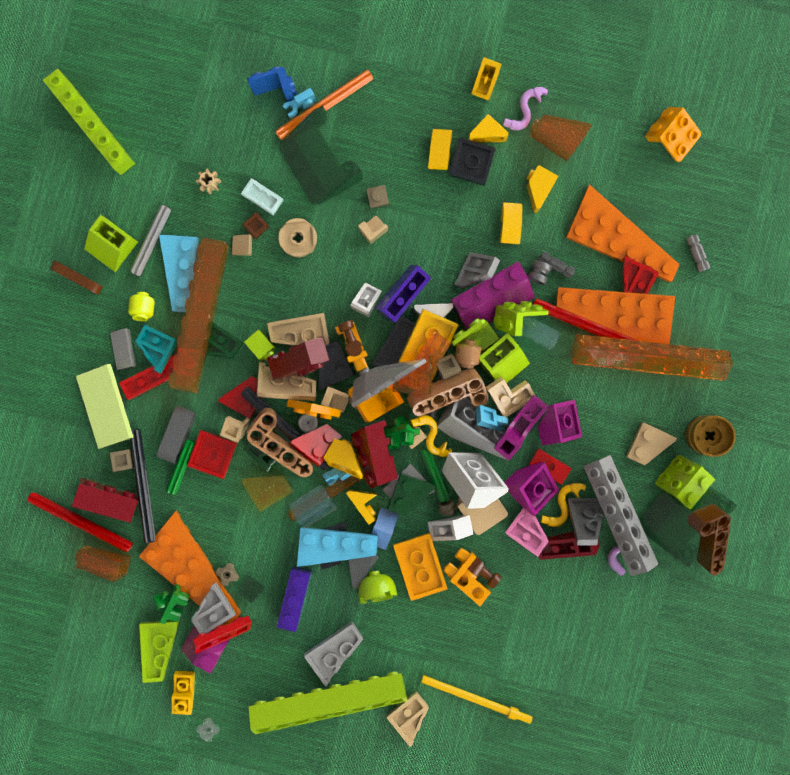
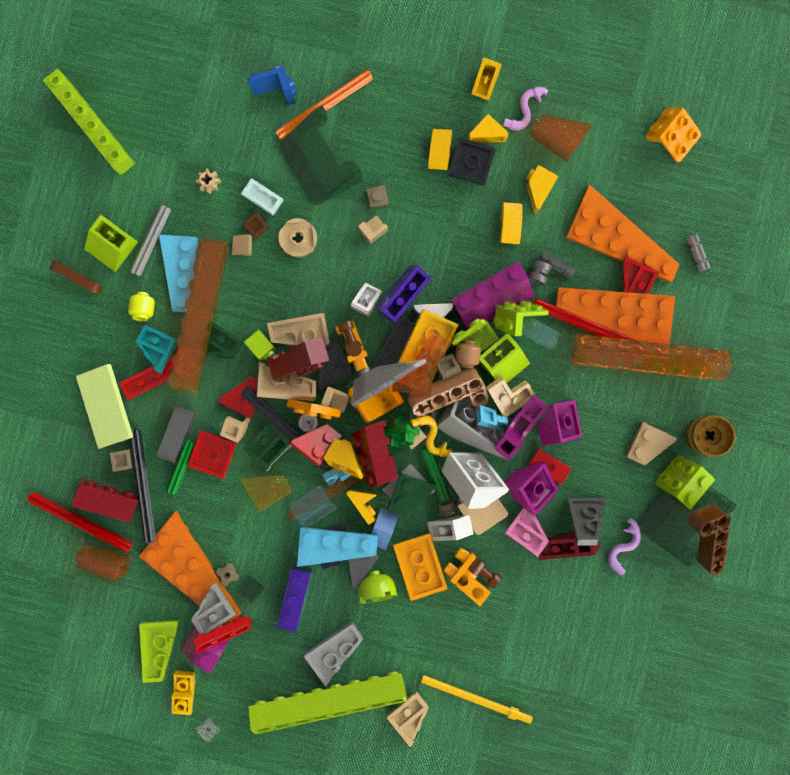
(123, 349): light grey slope -> none
(170, 612): green hips -> none
(283, 446): medium nougat beam -> none
(303, 100): medium azure plate -> none
(476, 269): light grey wing -> none
(558, 521): yellow animal -> none
(621, 516): light grey brick -> none

